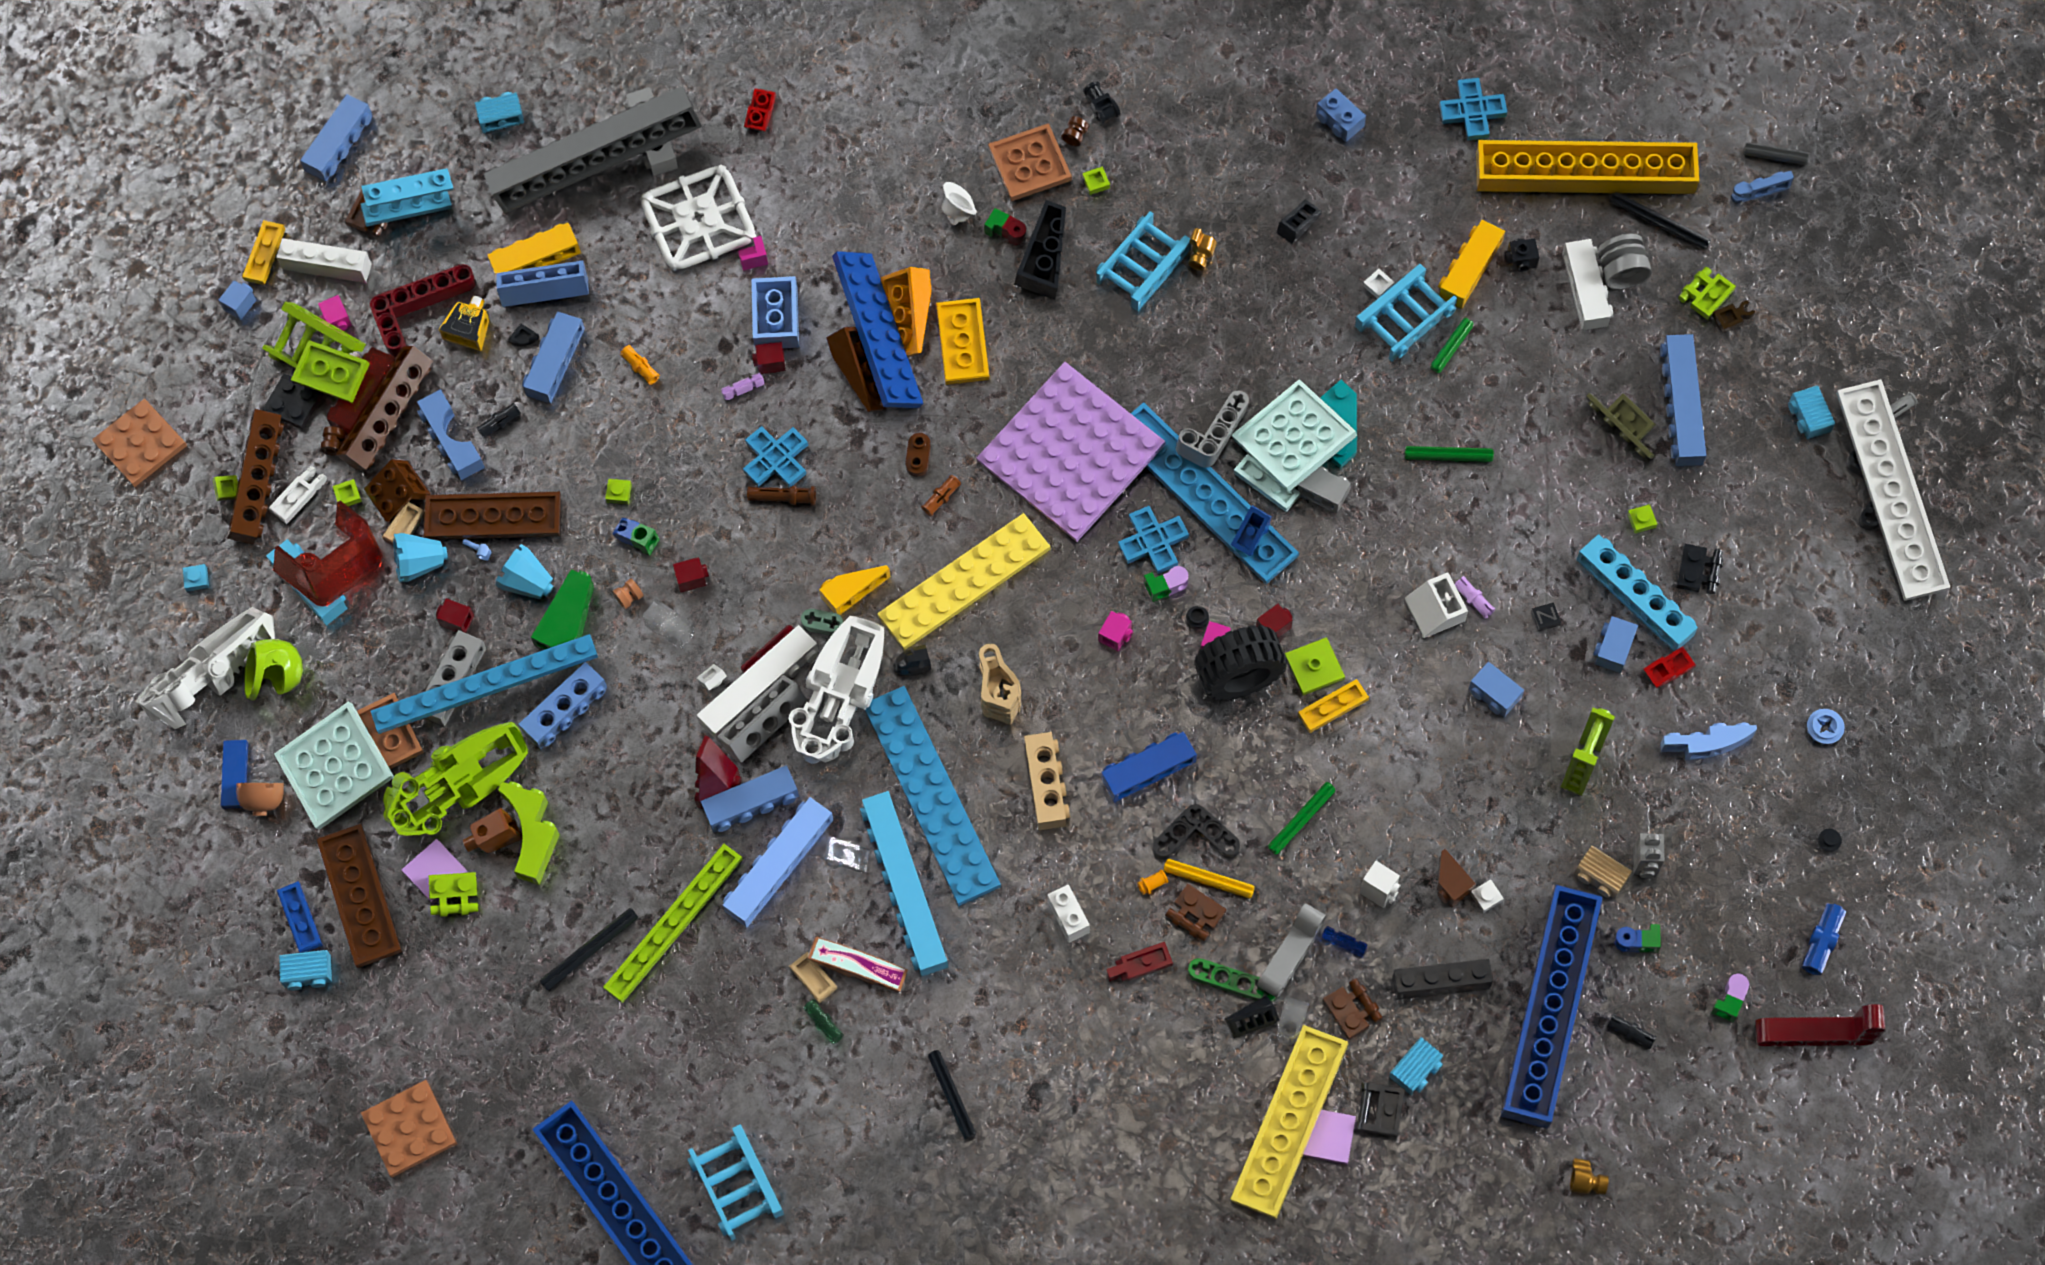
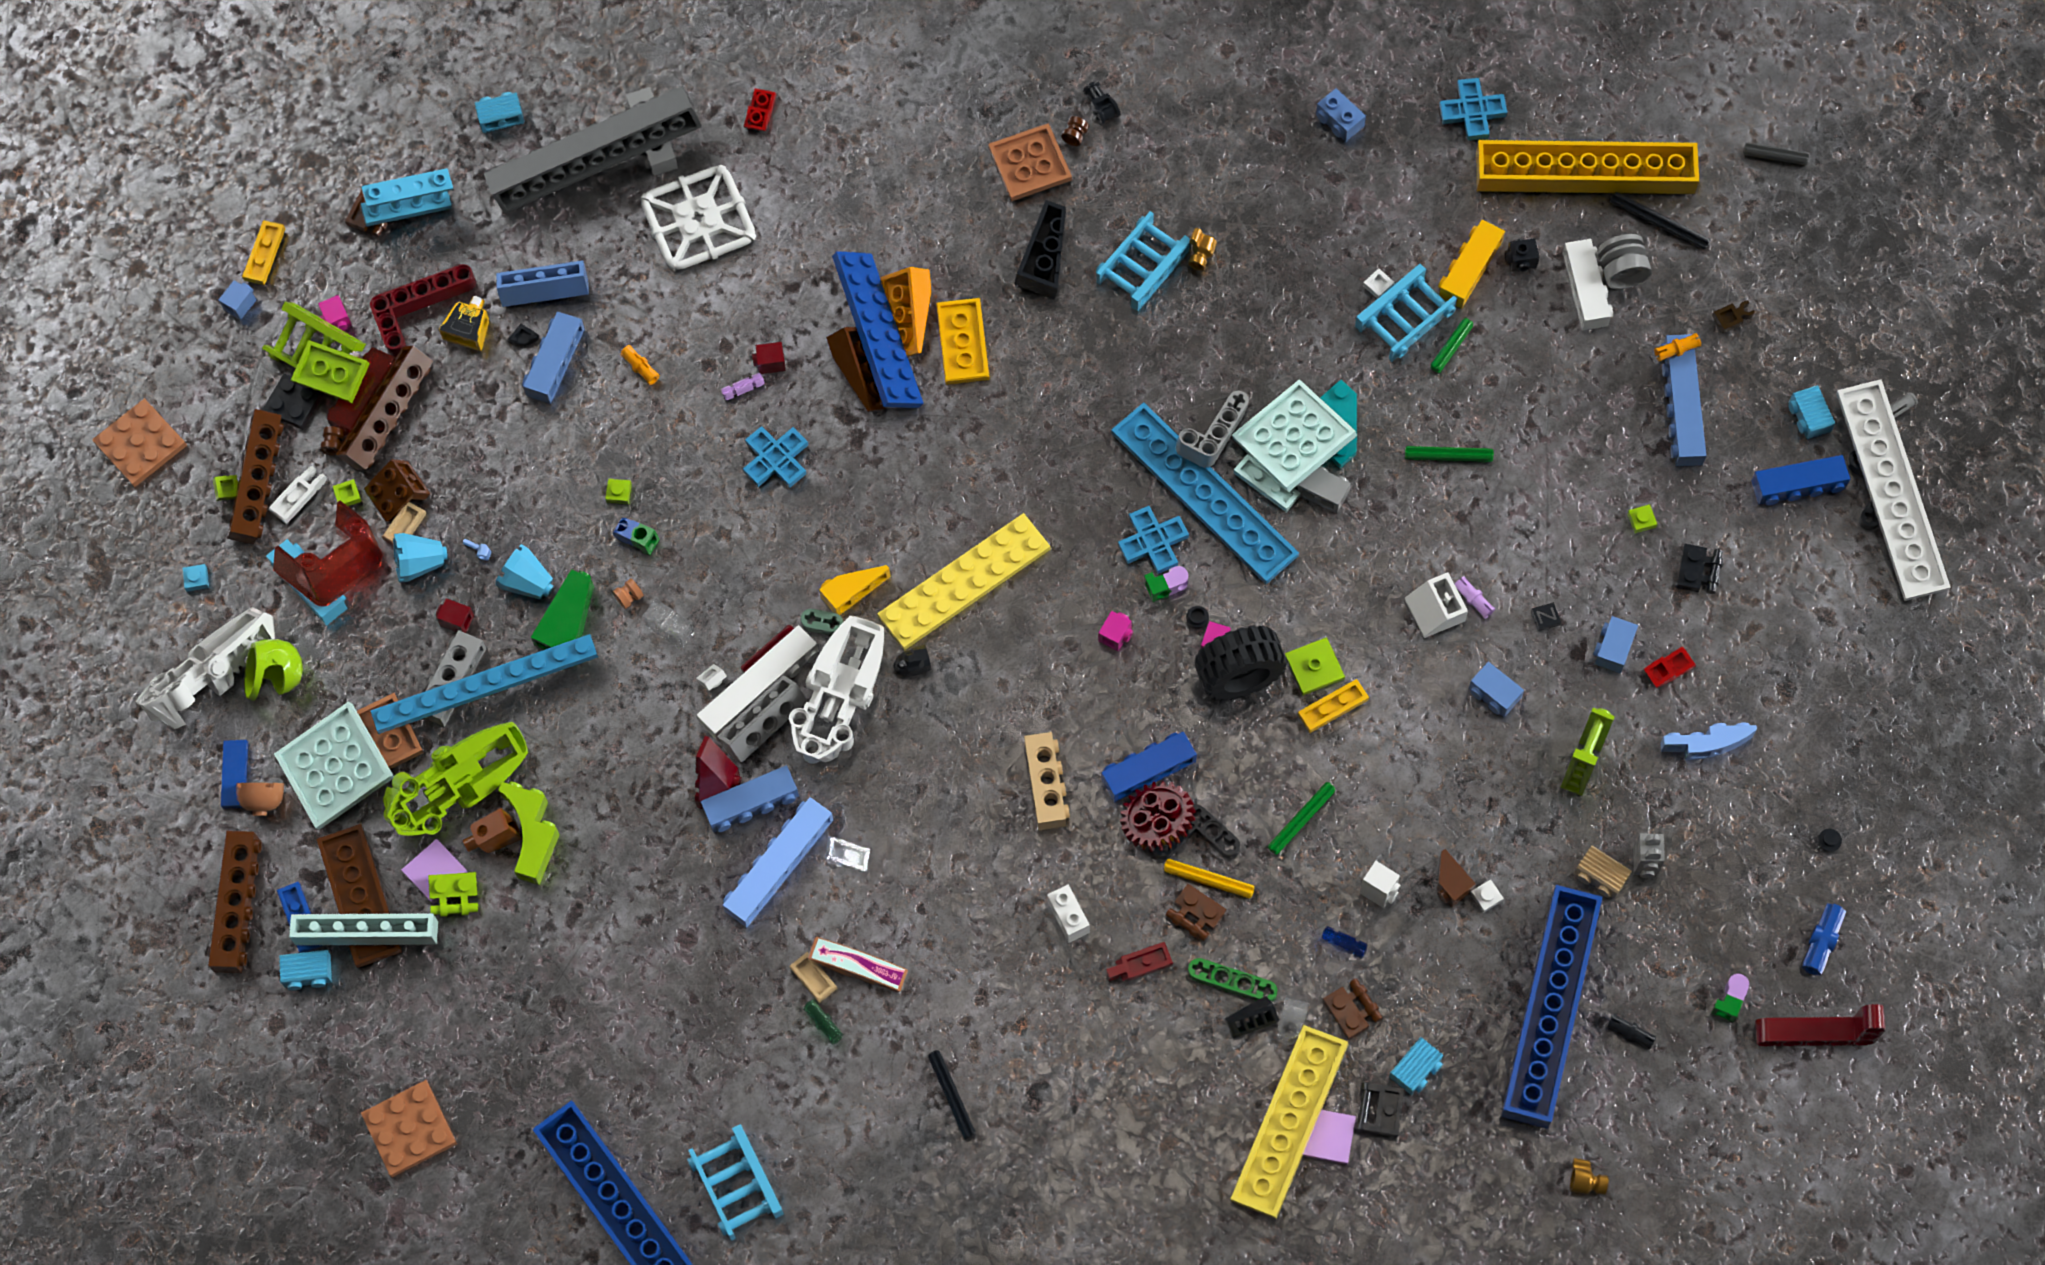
(235, 844): none -> reddish brown brick
(324, 260): white brick -> none
(336, 138): medium blue brick -> none
(363, 929): none -> light aqua brick
(462, 455): medium blue arch -> none
(492, 515): reddish brown plate -> none
(508, 413): black pin -> none
(537, 251): yellow brick -> none
(583, 677): medium blue brick -> none
(588, 949): black axle -> none
(672, 923): lime plate -> none
(690, 574): dark red brick -> none
(753, 256): dark pink panel -> none
(775, 311): light blue brick -> none
(792, 495): reddish brown pin -> none
(905, 884): medium azure brick -> none
(918, 453): reddish brown plate -> none
(932, 796): dark azure plate -> none
(941, 495): dark orange pin -> none
(957, 203): white piece -> none
(993, 673): tan piece -> none
(1006, 227): leg -> none
(1071, 451): lavender plate -> none
(1096, 180): lime plate -> none
(1152, 882): light orange pin -> none
(1157, 816): none -> dark red gear
(1251, 530): blue slope -> none
(1277, 619): dark red brick -> none
(1291, 232): black slope -> none
(1292, 950): light grey beam -> none
(1442, 979): black brick -> none
(1628, 418): olive bracket -> none
(1639, 605): medium azure brick -> none
(1639, 940): leg -> none
(1677, 347): none -> light orange pin
(1713, 295): lime plate -> none
(1762, 187): medium blue hinge -> none
(1800, 480): none -> blue brick
(1824, 716): light blue gear -> none

